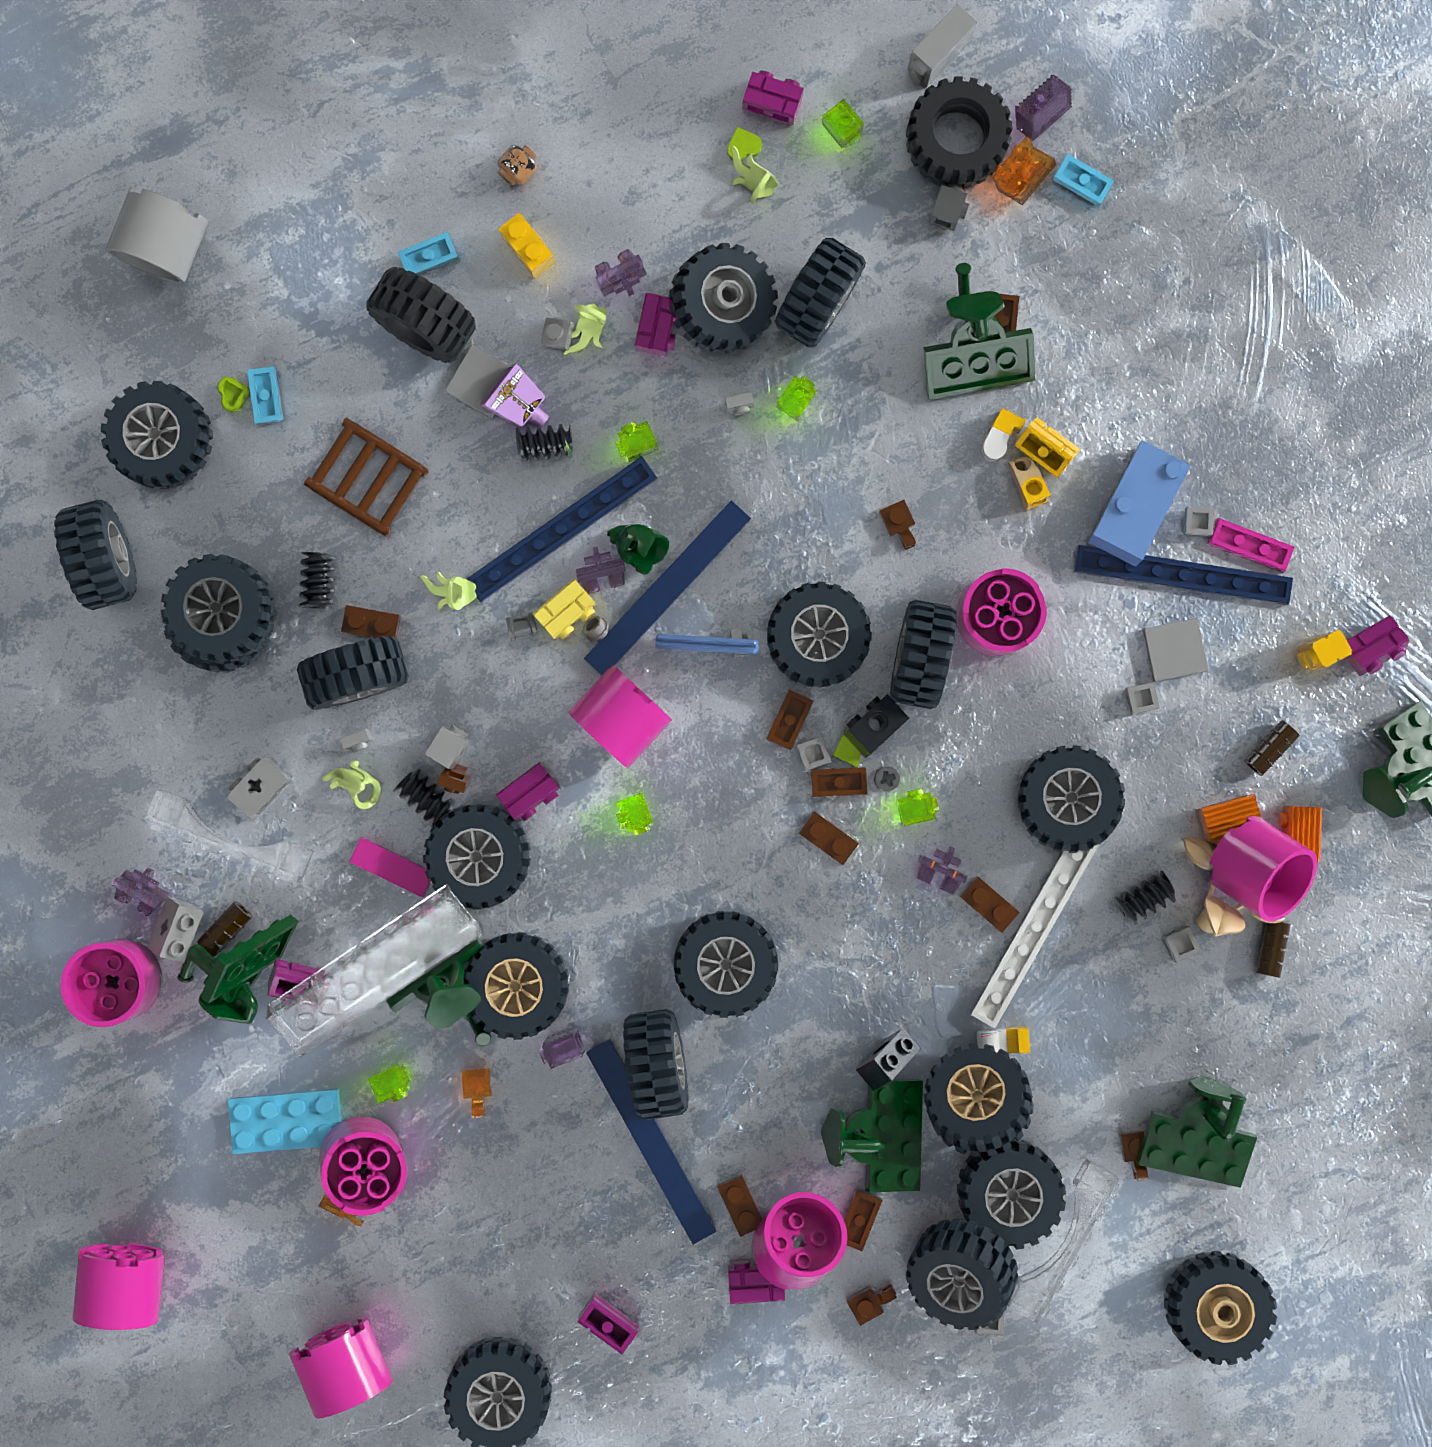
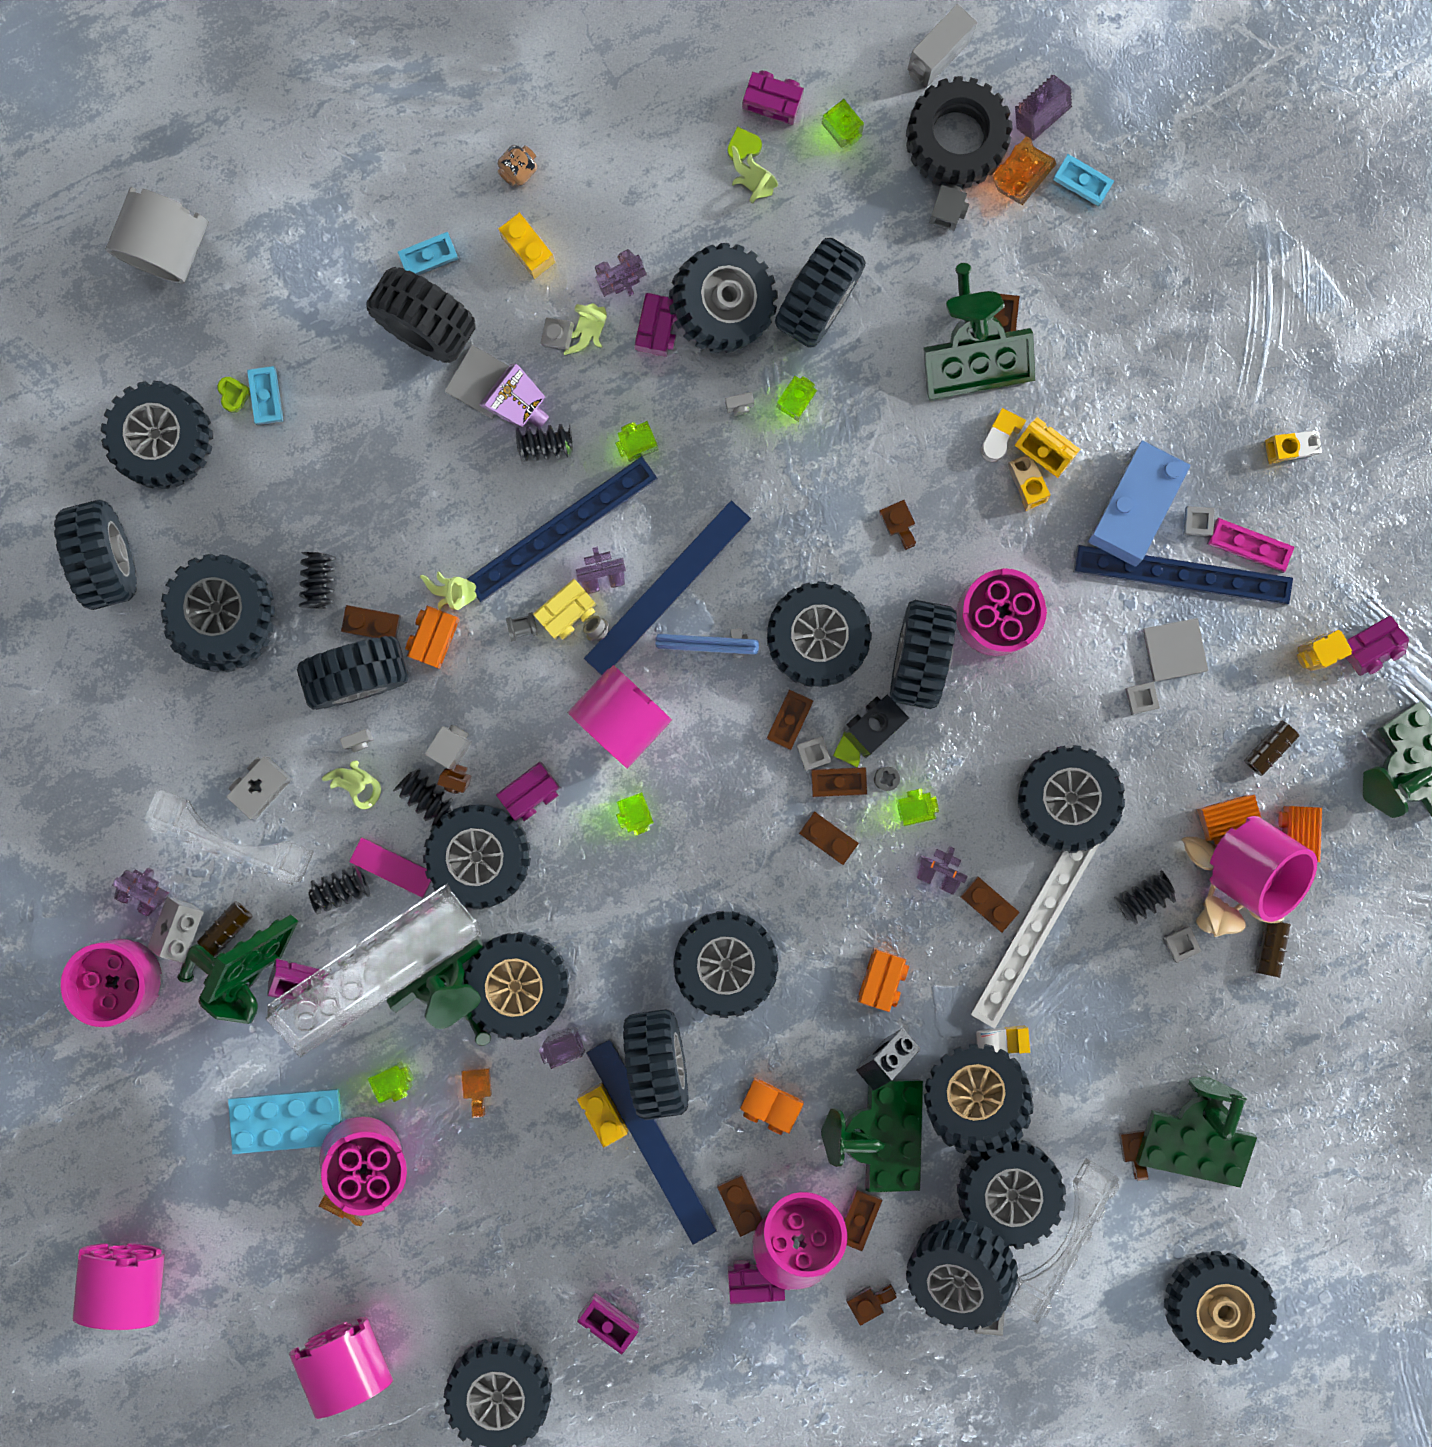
(338, 890): none -> black piece
(360, 511): reddish brown bar -> none
(432, 636): none -> orange brick
(602, 1114): none -> yellow brick
(639, 545): dark green helmet -> none
(772, 1106): none -> orange brick
(882, 980): none -> orange brick
(1292, 446): none -> yellow leg

